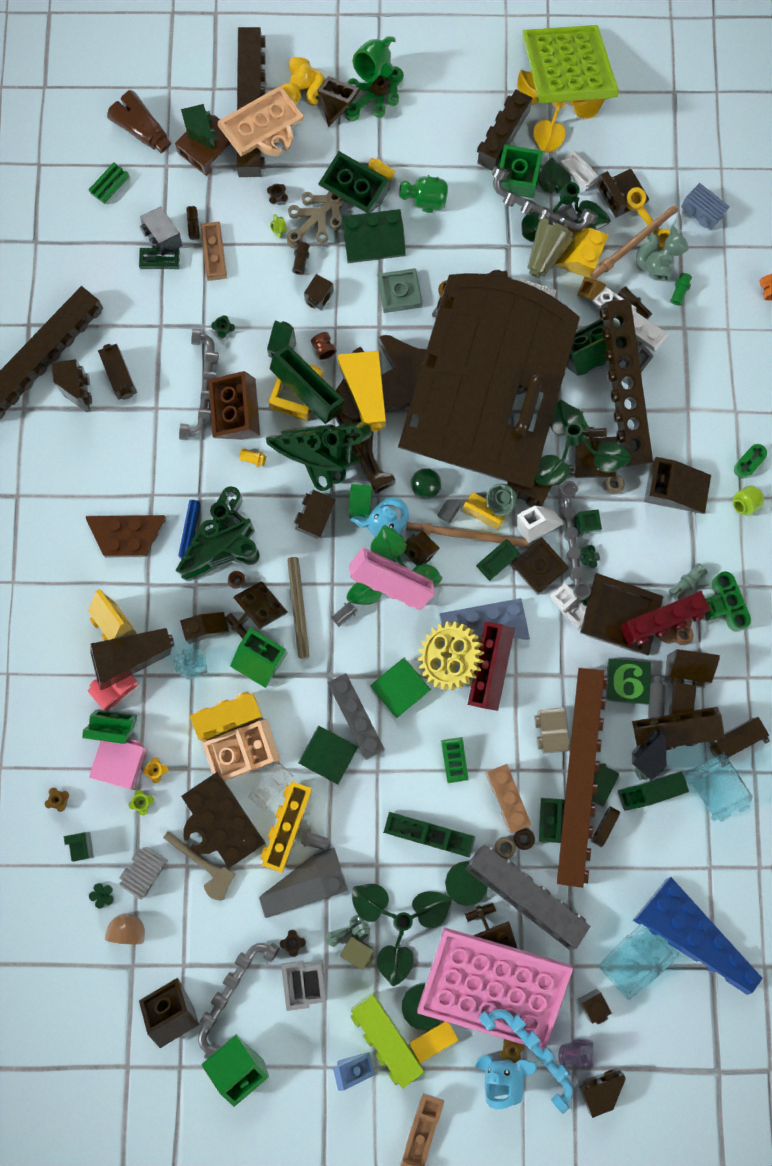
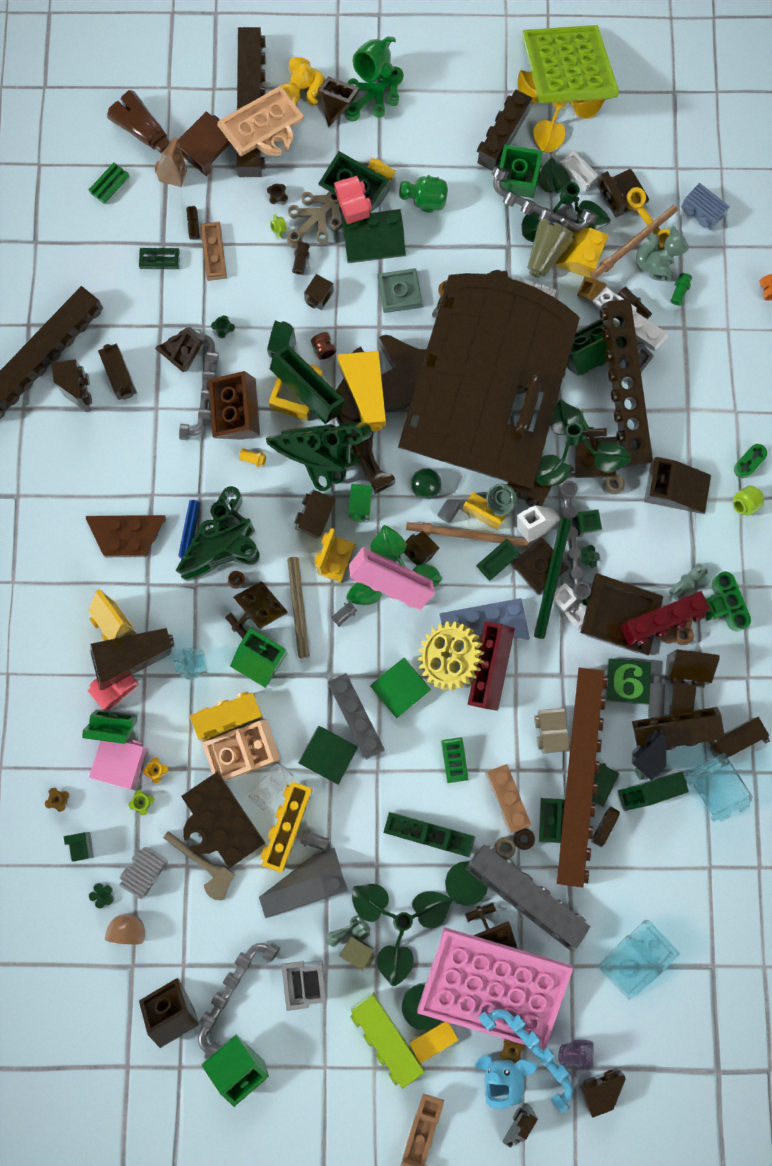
(161, 231): brick -> none
(171, 166): none -> medium nougat slope
(182, 348): none -> dark brown wing
(198, 127): dark green slope -> none
(204, 626): dark brown slope -> none
(292, 949): dark brown plate -> none
(334, 557): none -> yellow bracket
(352, 199): none -> coral brick
(353, 1070): medium blue slope -> none
(380, 90): dark brown plate -> none
(384, 516): medium azure piece -> none
(523, 1123): none -> dark brown wing
(552, 578): none -> dark green axle
(595, 1007): dark brown brick -> none
(690, 931): blue wing -> none

